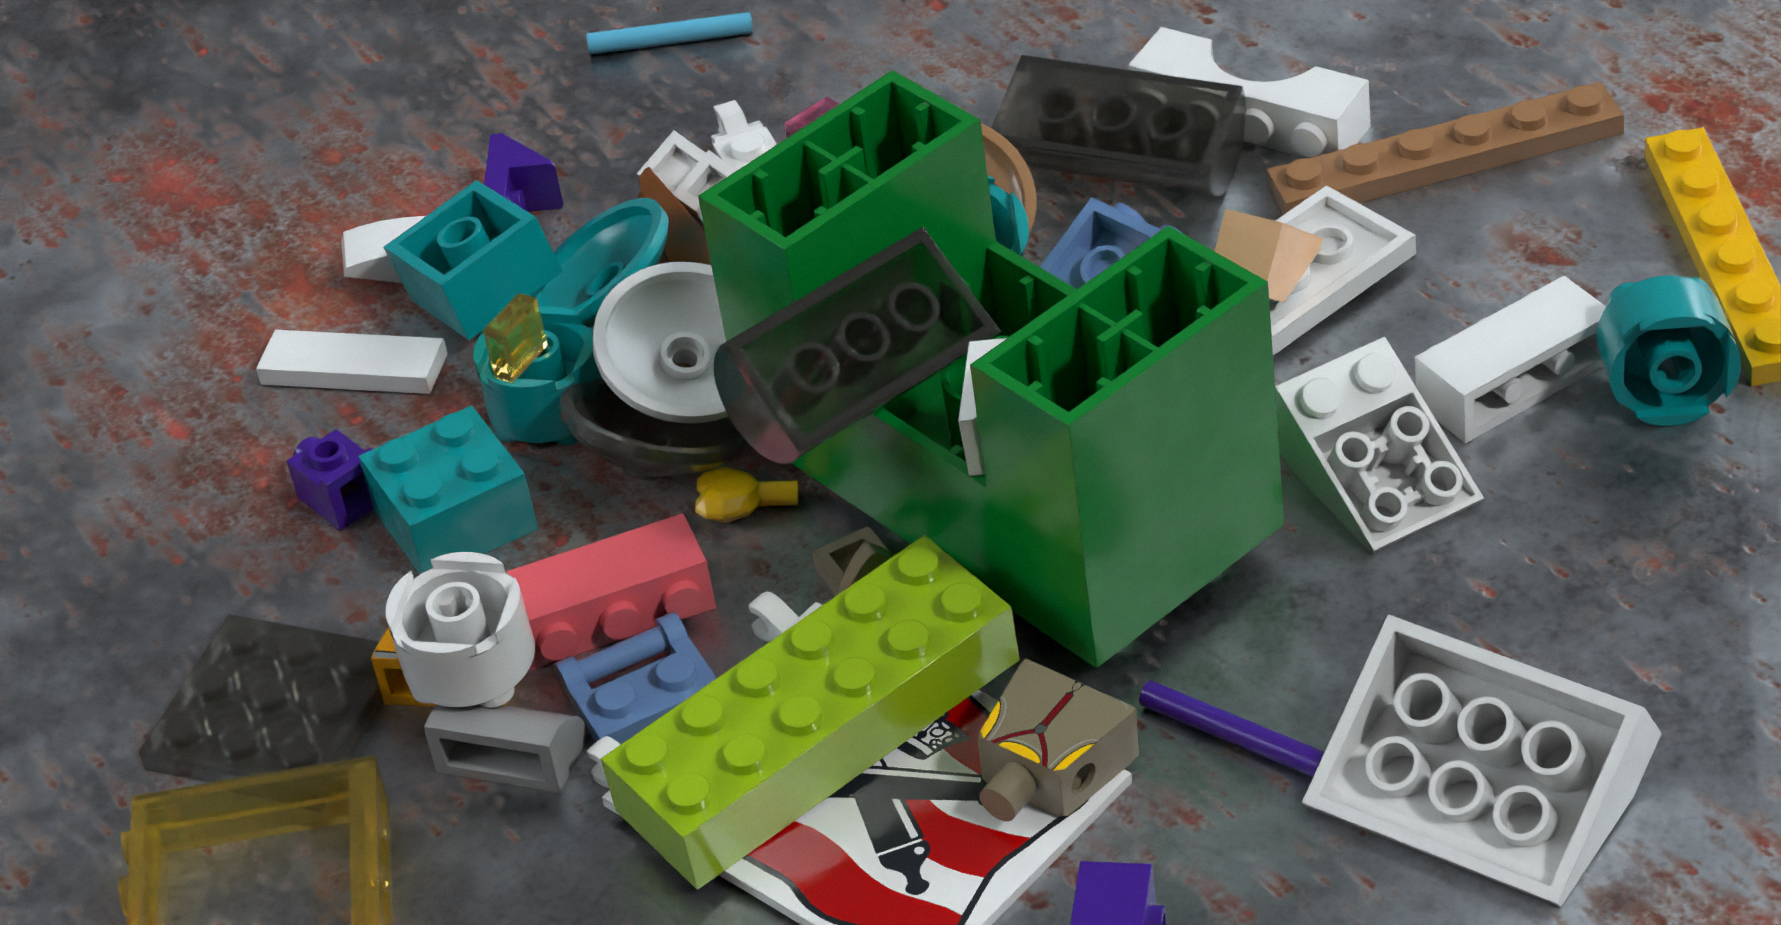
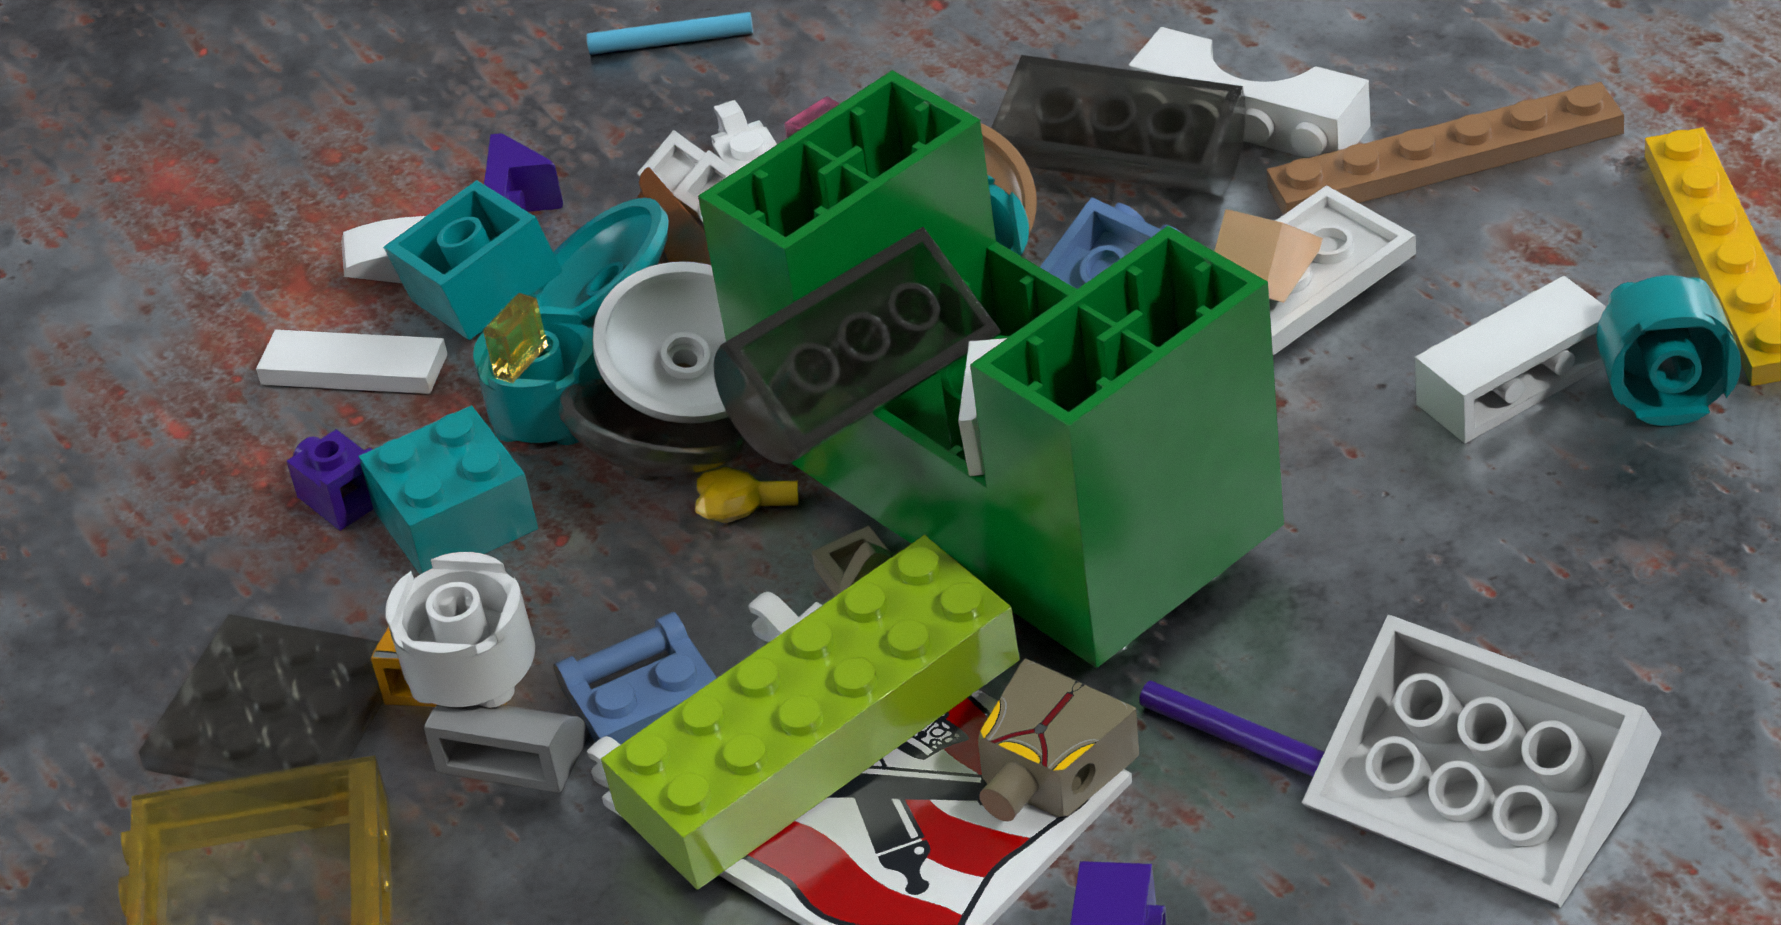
(613, 588): coral brick -> none
(1371, 447): white slope -> none

